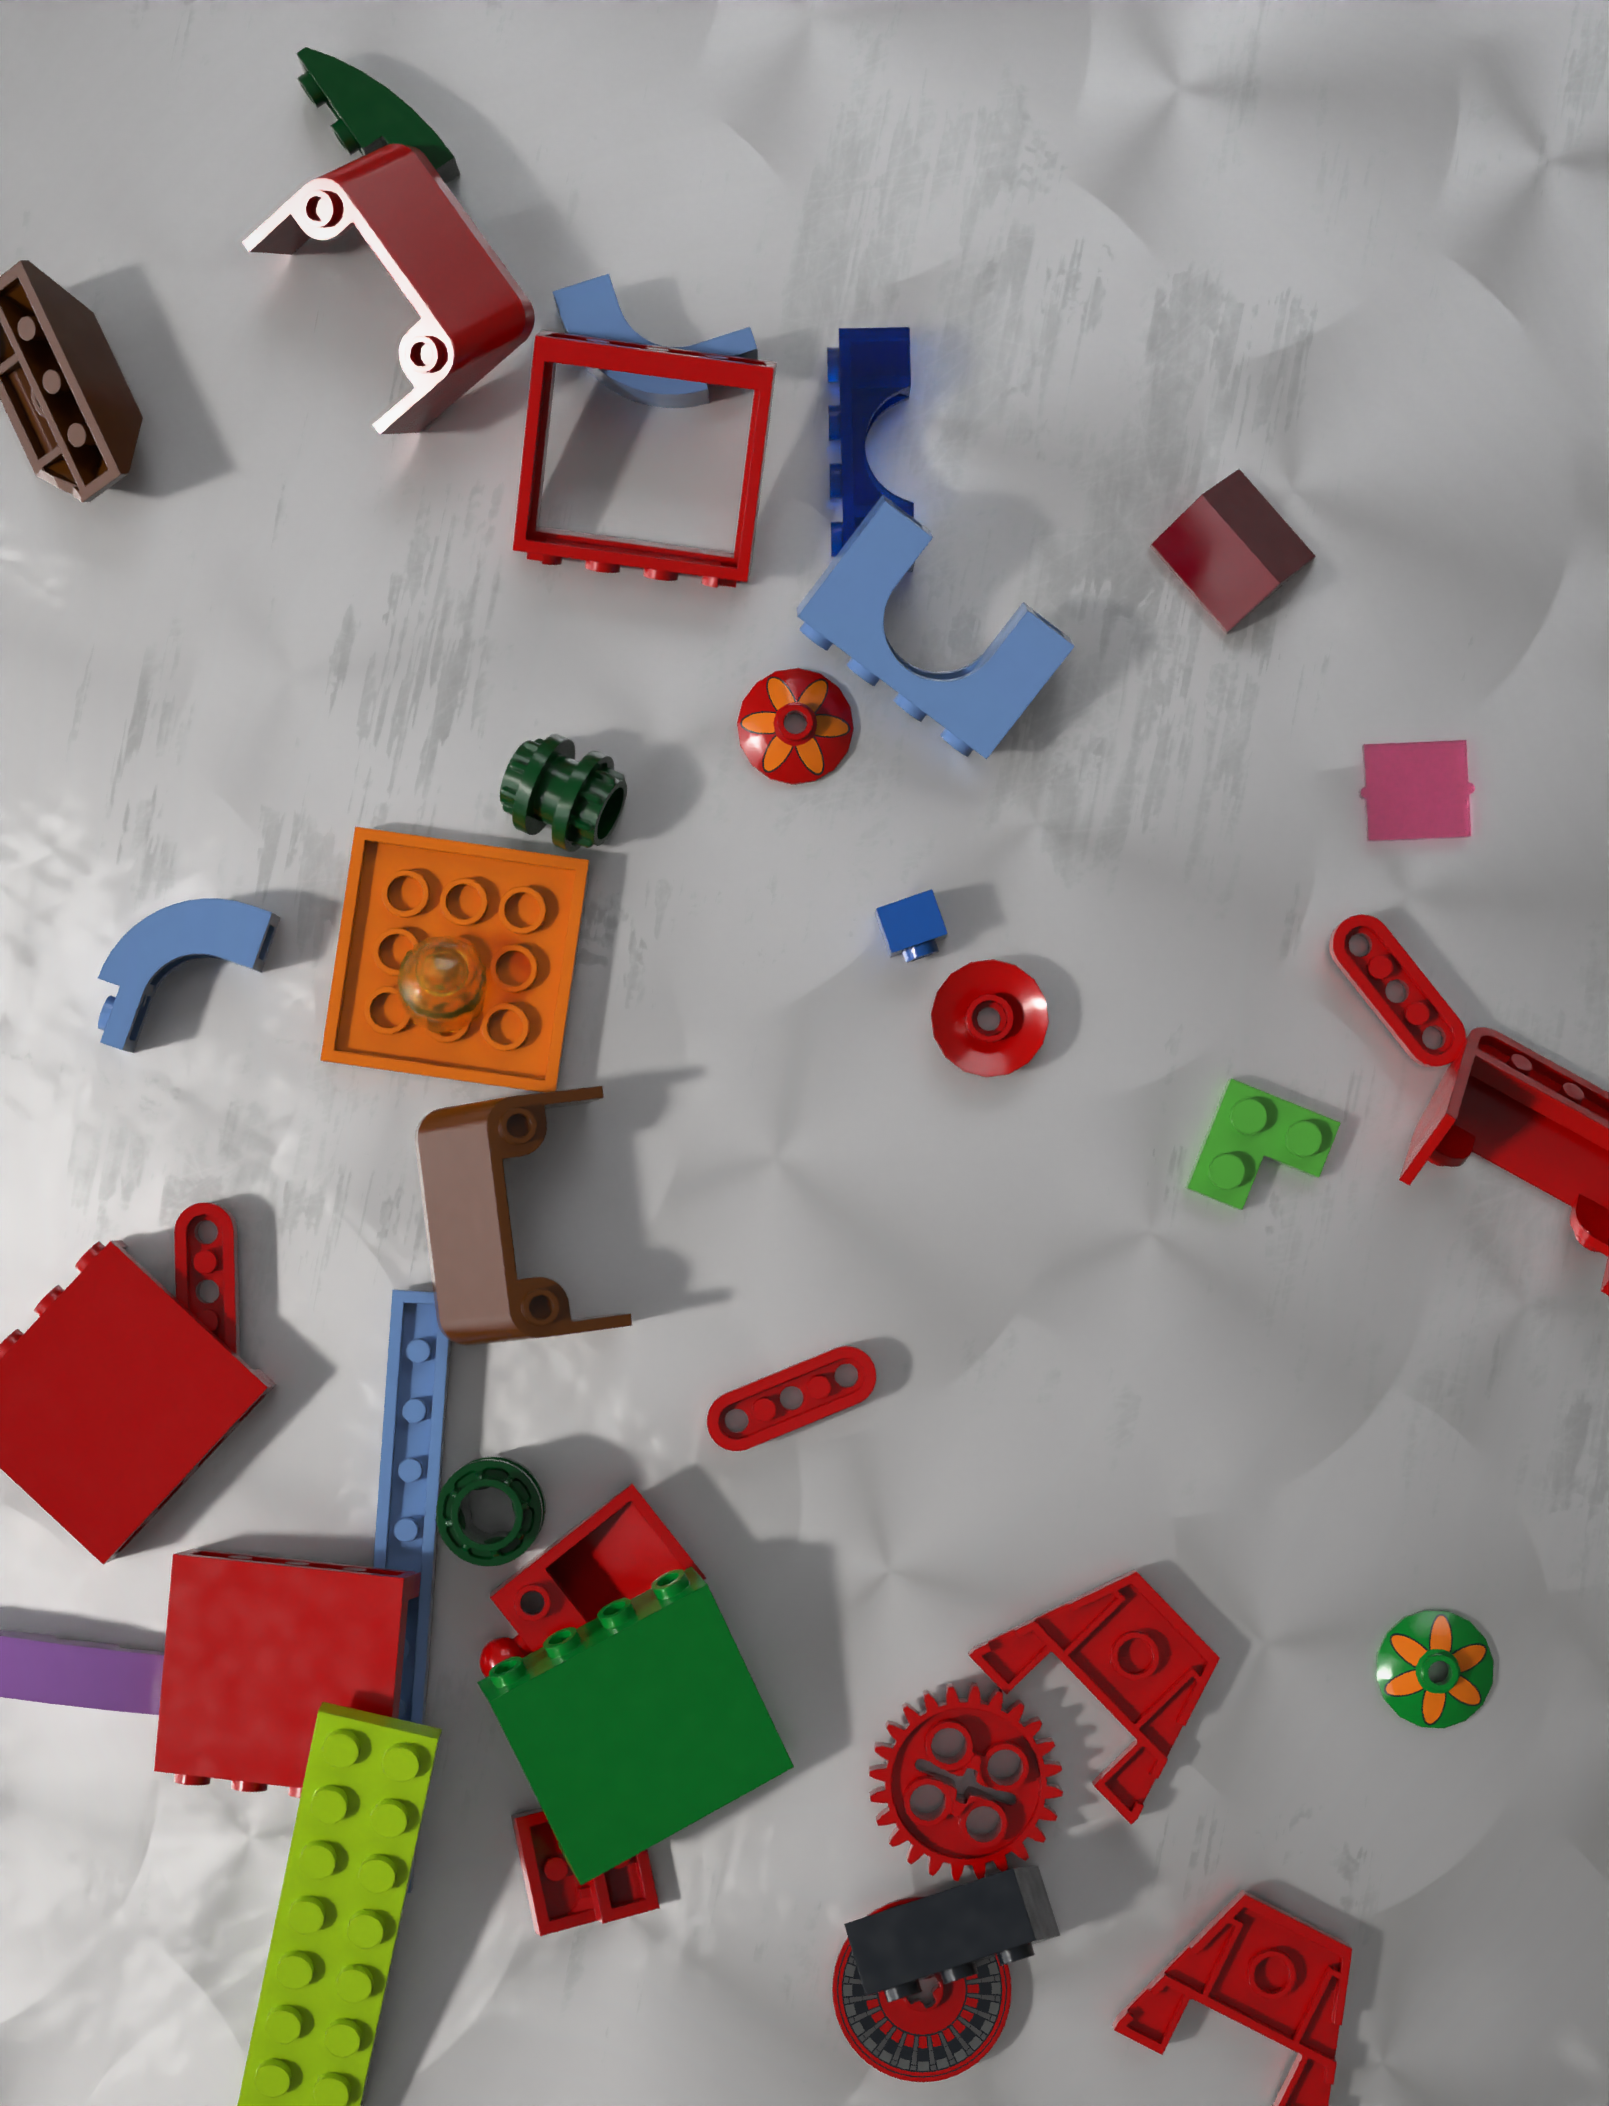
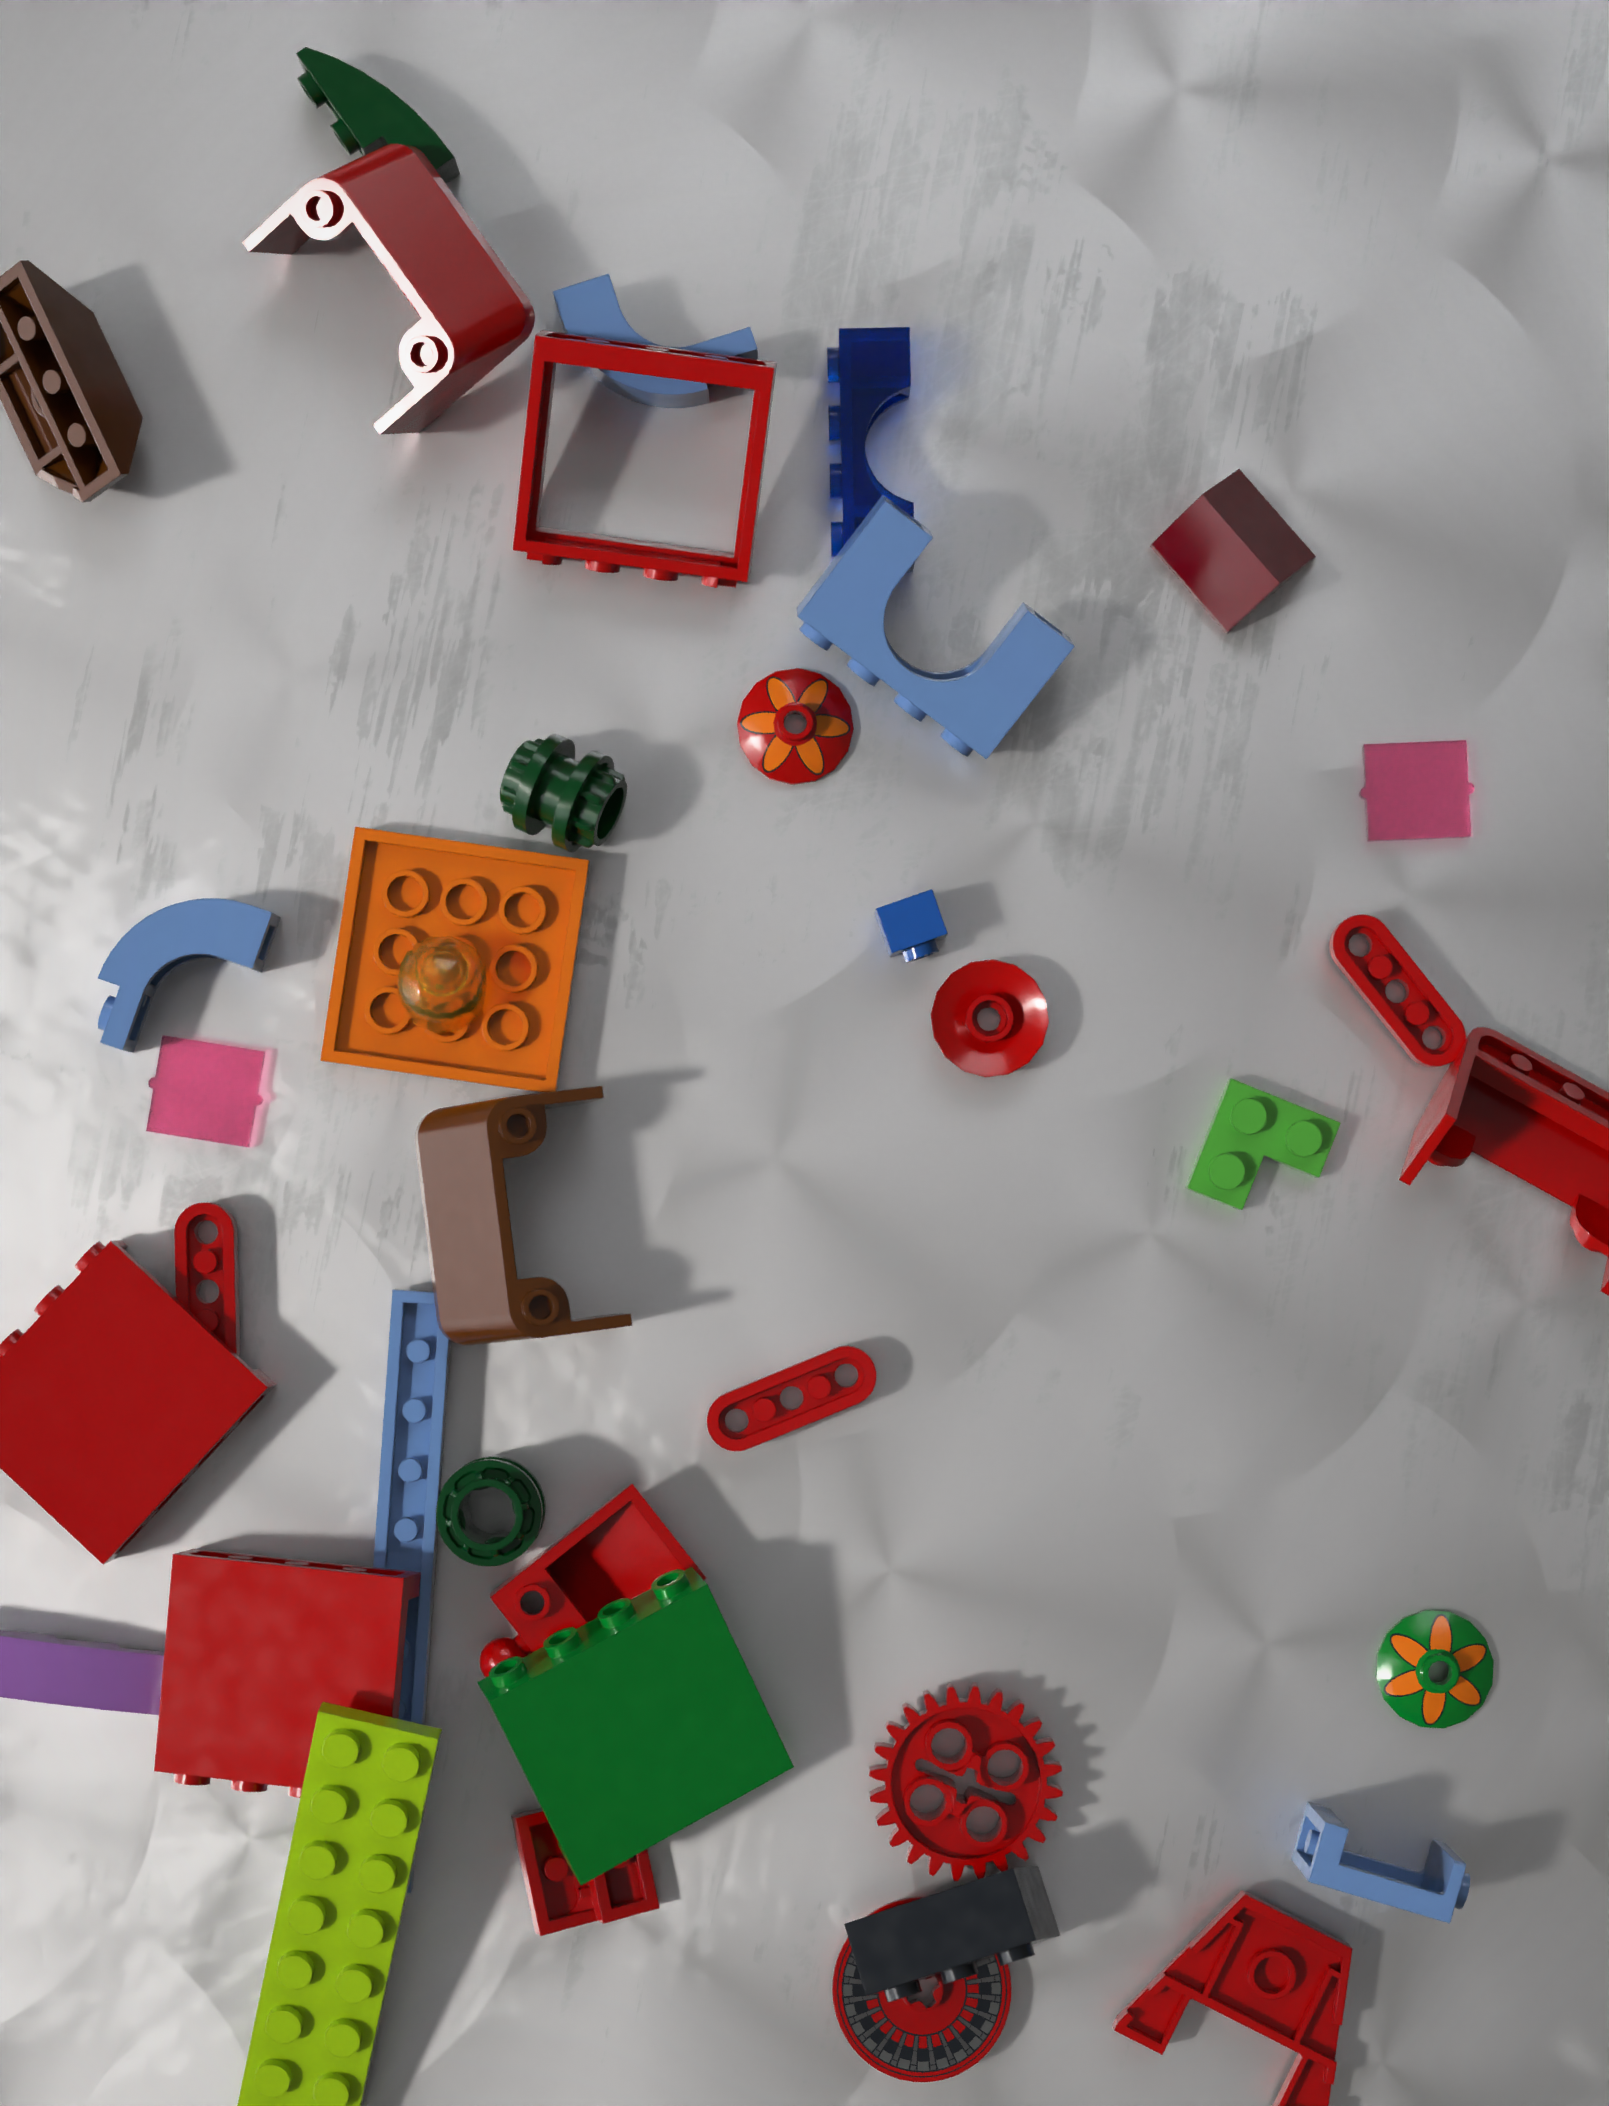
(205, 1091): none -> clear pink piece
(1131, 1658): red wing -> none
(1324, 1862): none -> medium blue panel

